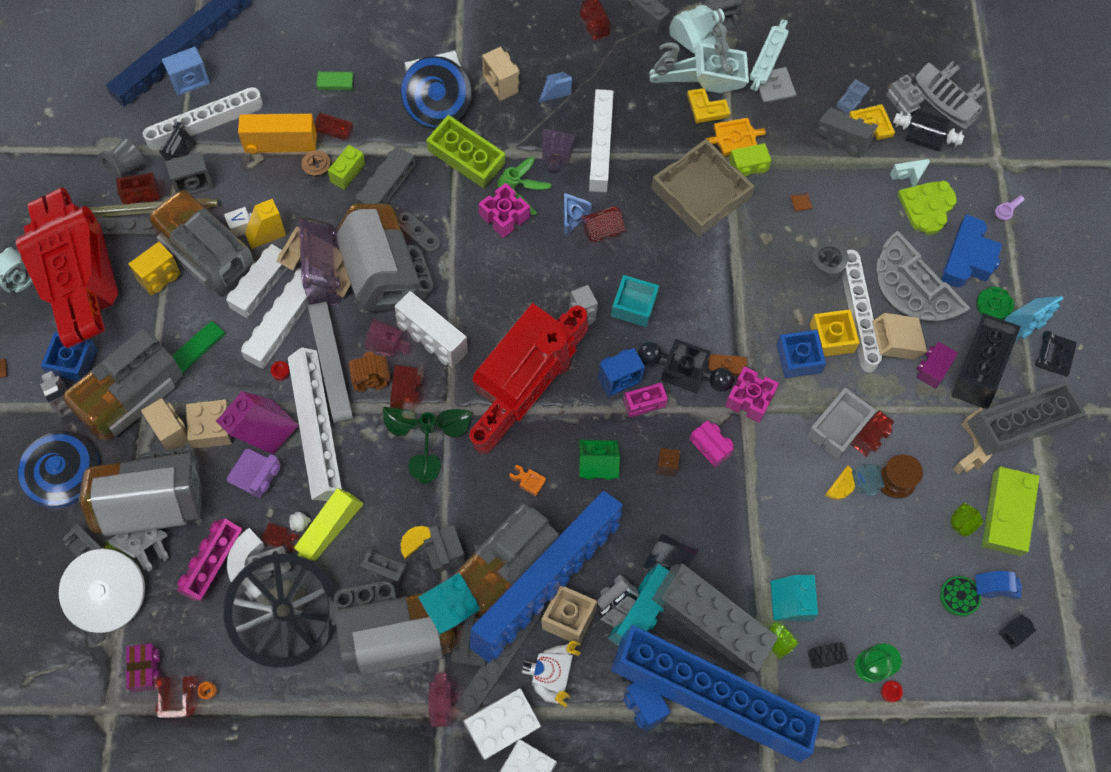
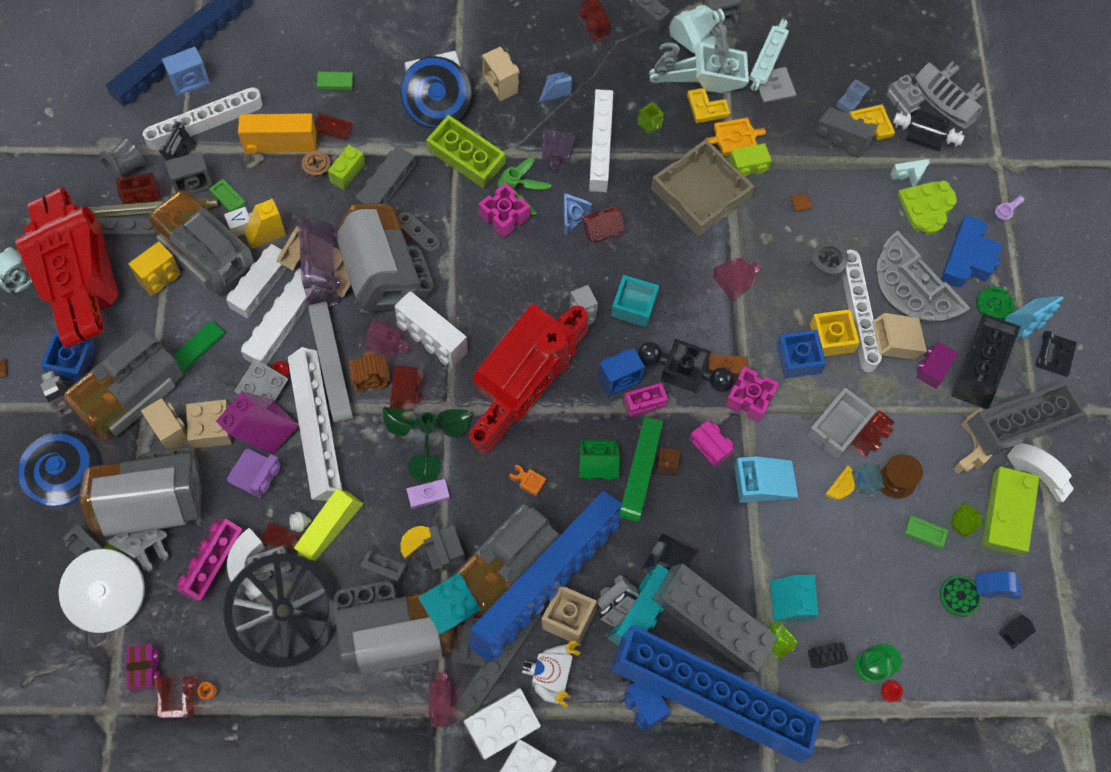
(227, 196): none -> bright green tile
(261, 381): none -> light grey plate
(428, 493): none -> lavender plate
(641, 469): none -> green beam
(650, 117): none -> clear neon green brick
(735, 277): none -> clear pink torso
(764, 479): none -> medium azure slope
(926, 532): none -> bright green tile
(1040, 463): none -> white arch

